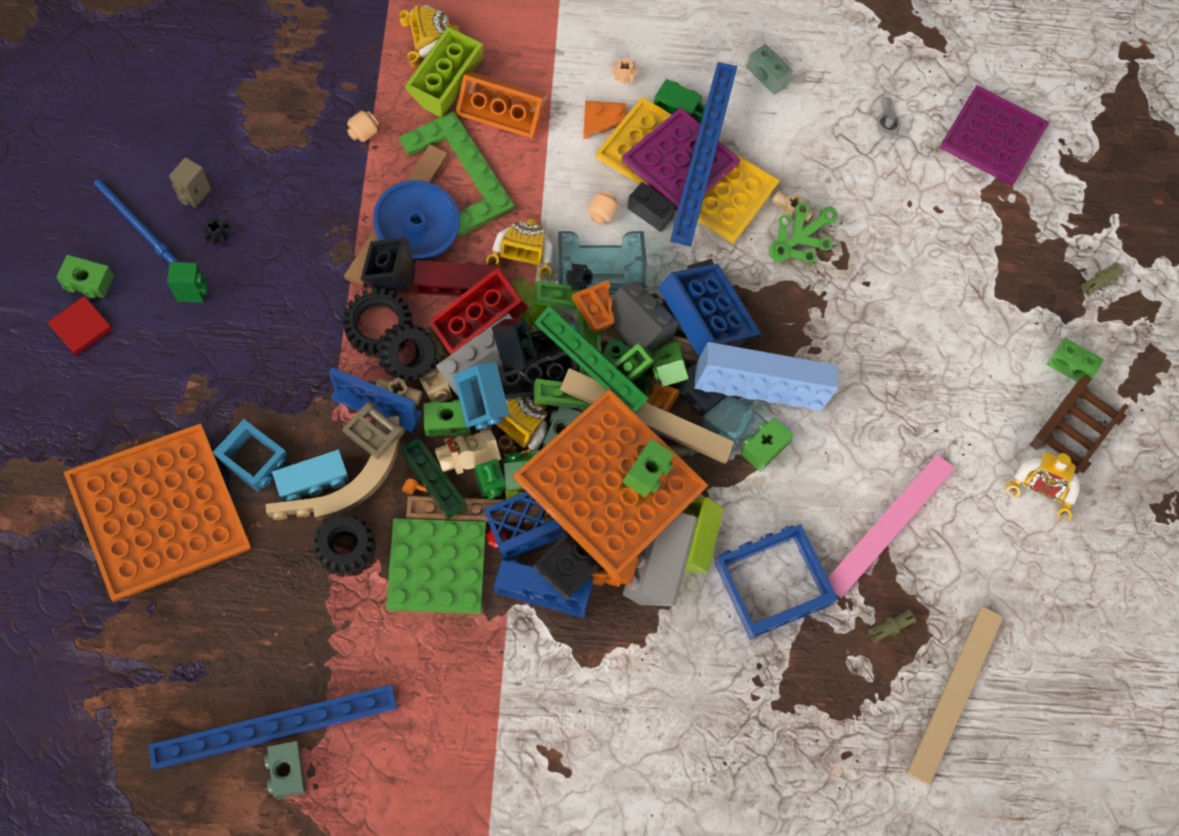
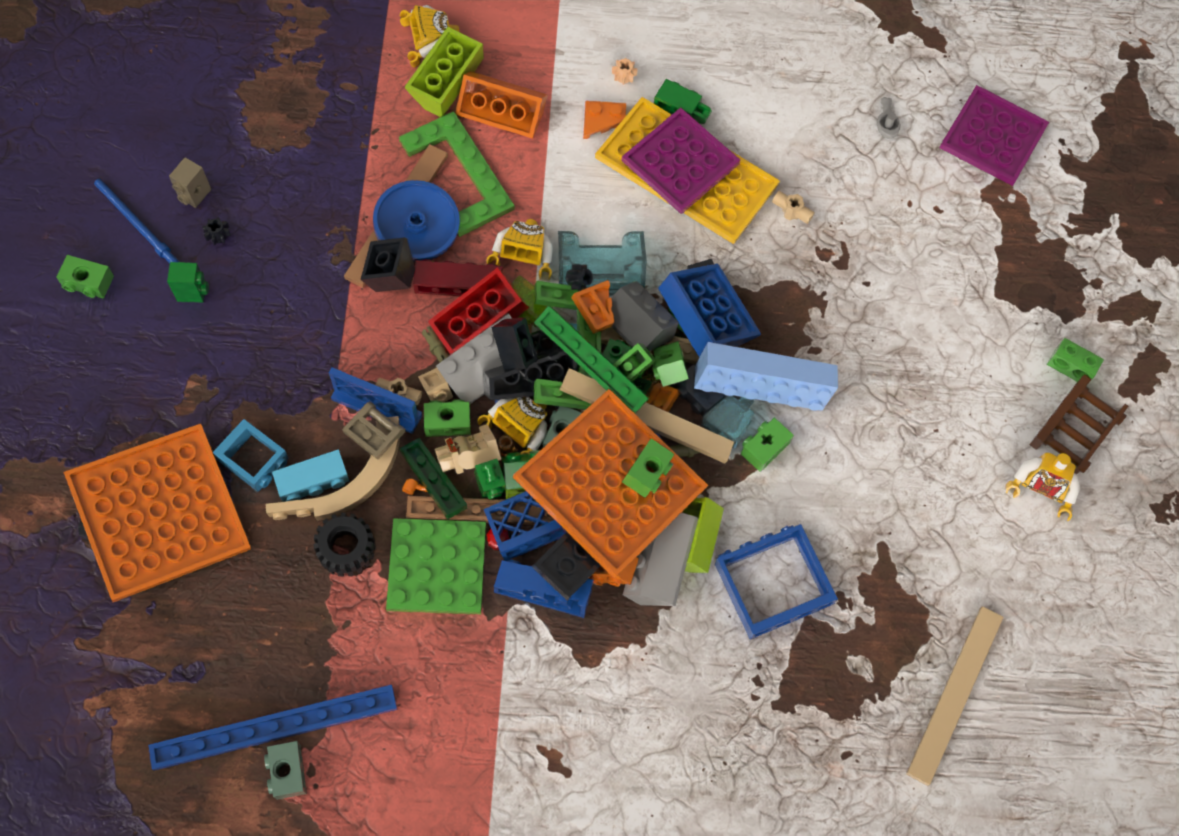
(79, 325): red tile -> none
(362, 126): light nougat head -> none
(368, 301): black tyre -> none
(424, 351): black tyre -> none
(491, 392): dark azure window -> none
(603, 207): light nougat head -> none
(651, 206): black brick -> none
(703, 154): blue plate -> none
(769, 69): sand green brick -> none
(800, 235): bright green plant -> none
(889, 525): bright pink tile -> none
(892, 626): olive pin -> none
(1102, 278): olive pin -> none

